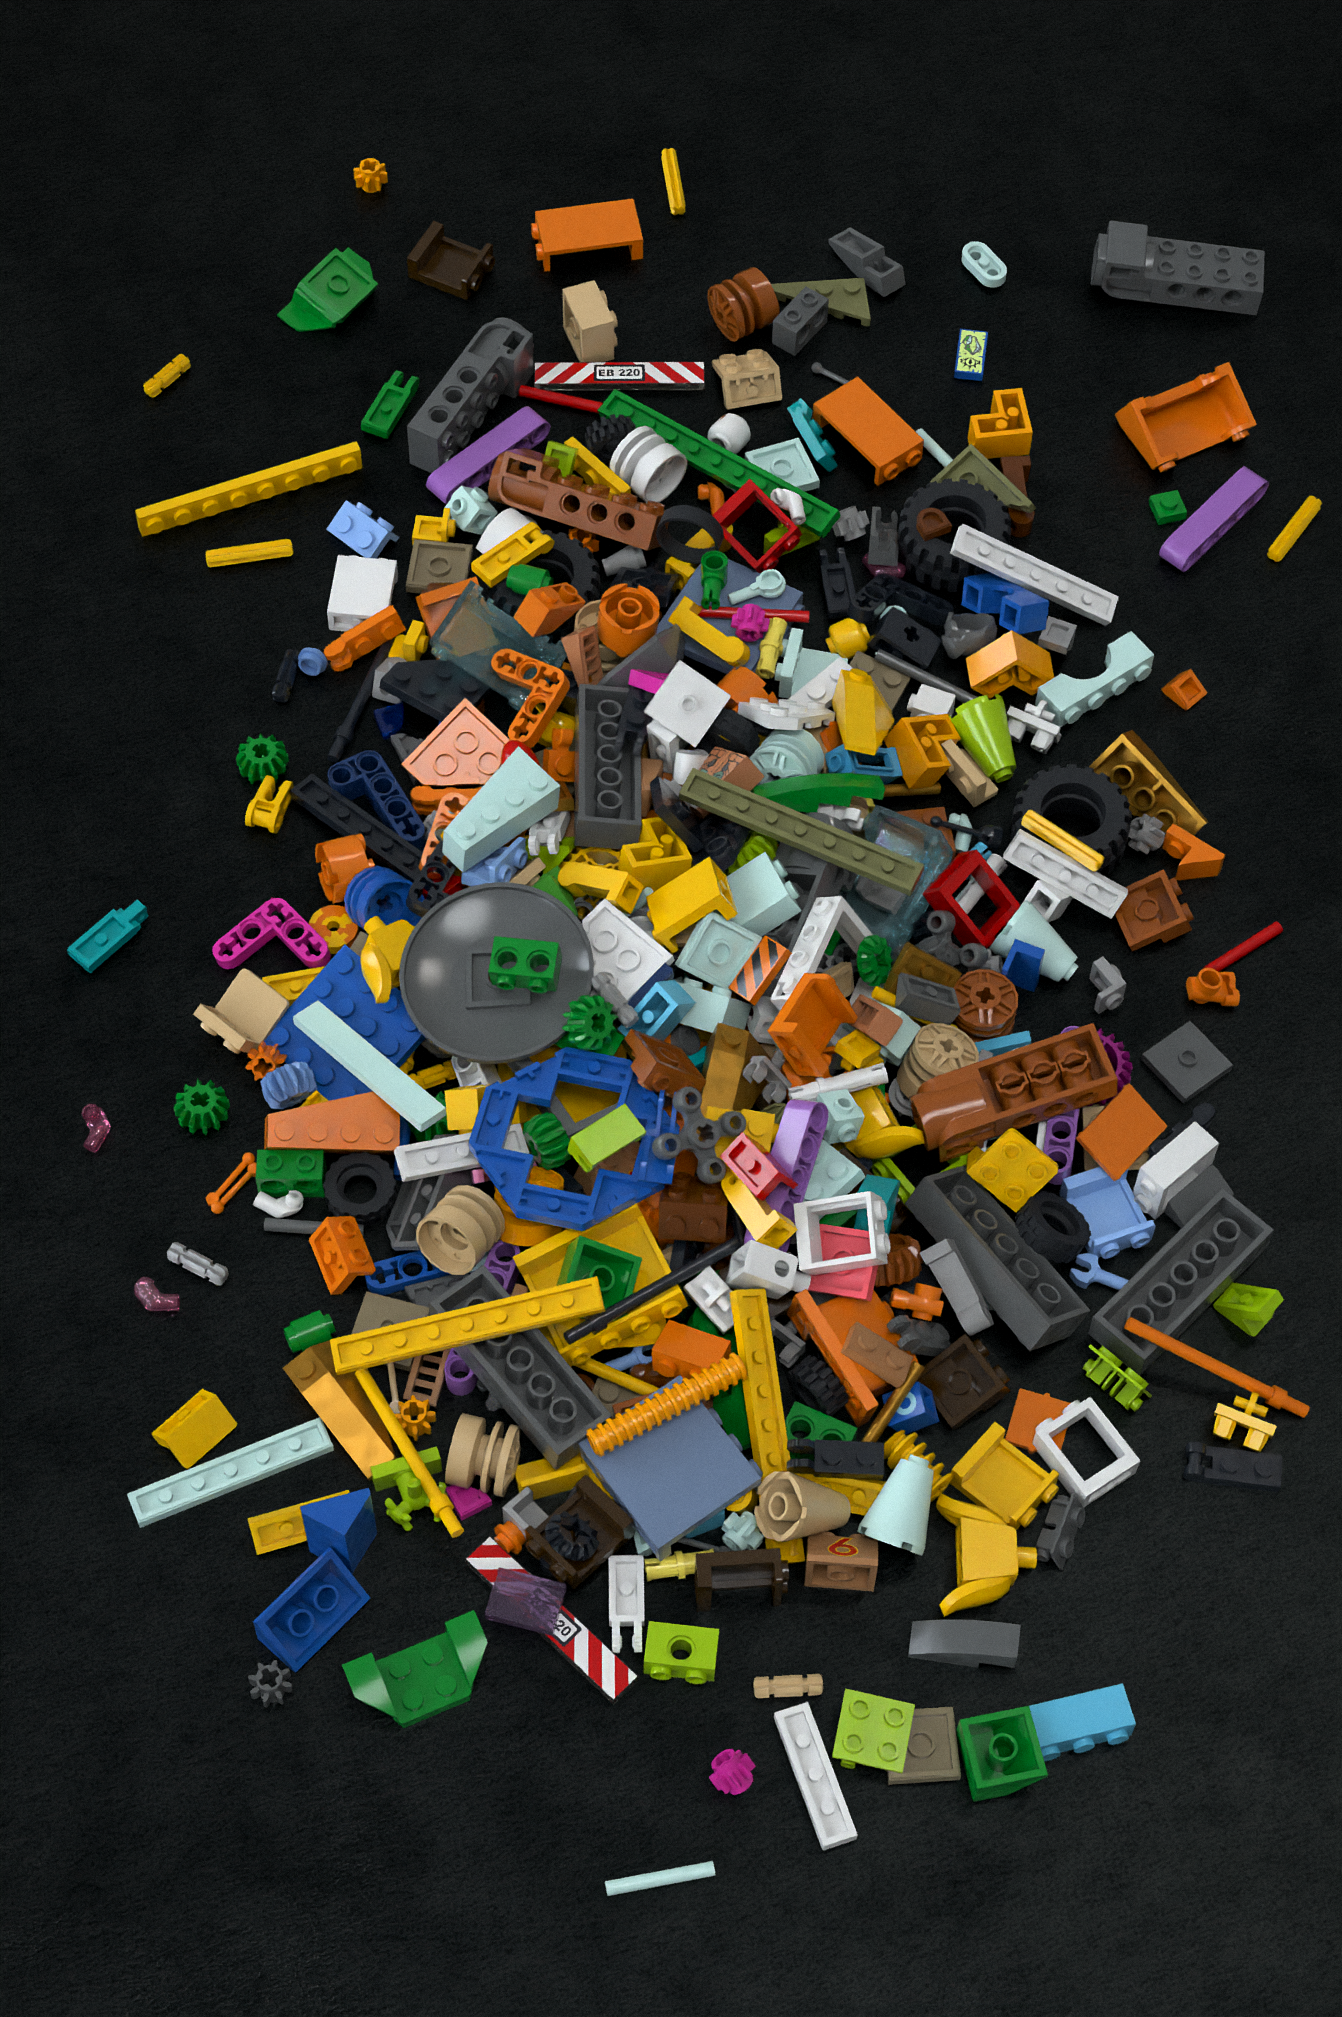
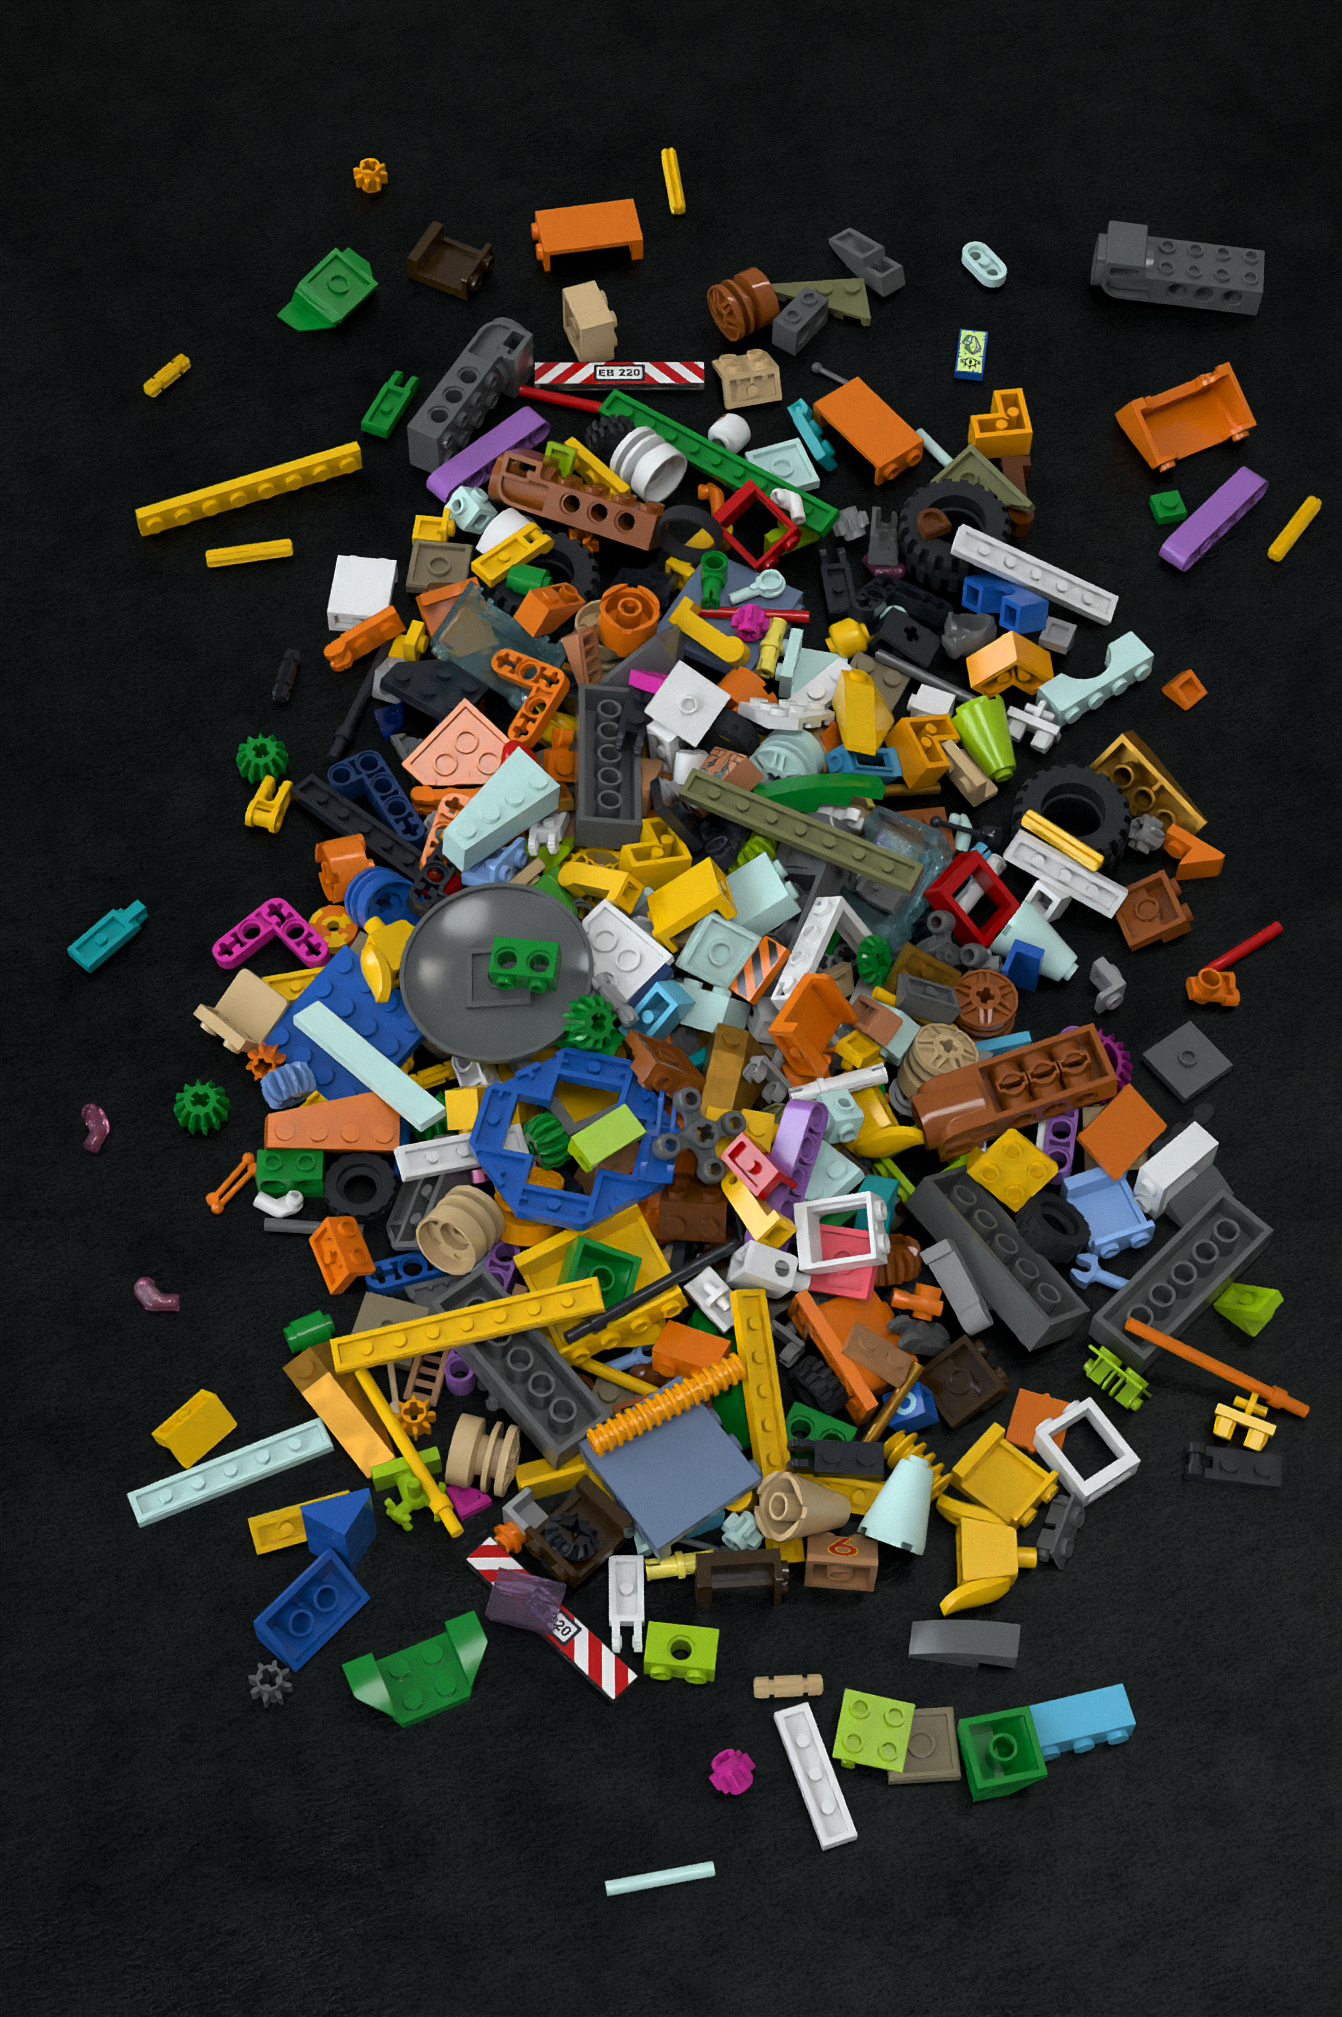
(197, 1263): light grey axle -> none
(312, 661): medium blue plate -> none
(360, 530): light blue bracket -> none
(627, 557): light grey cone -> none

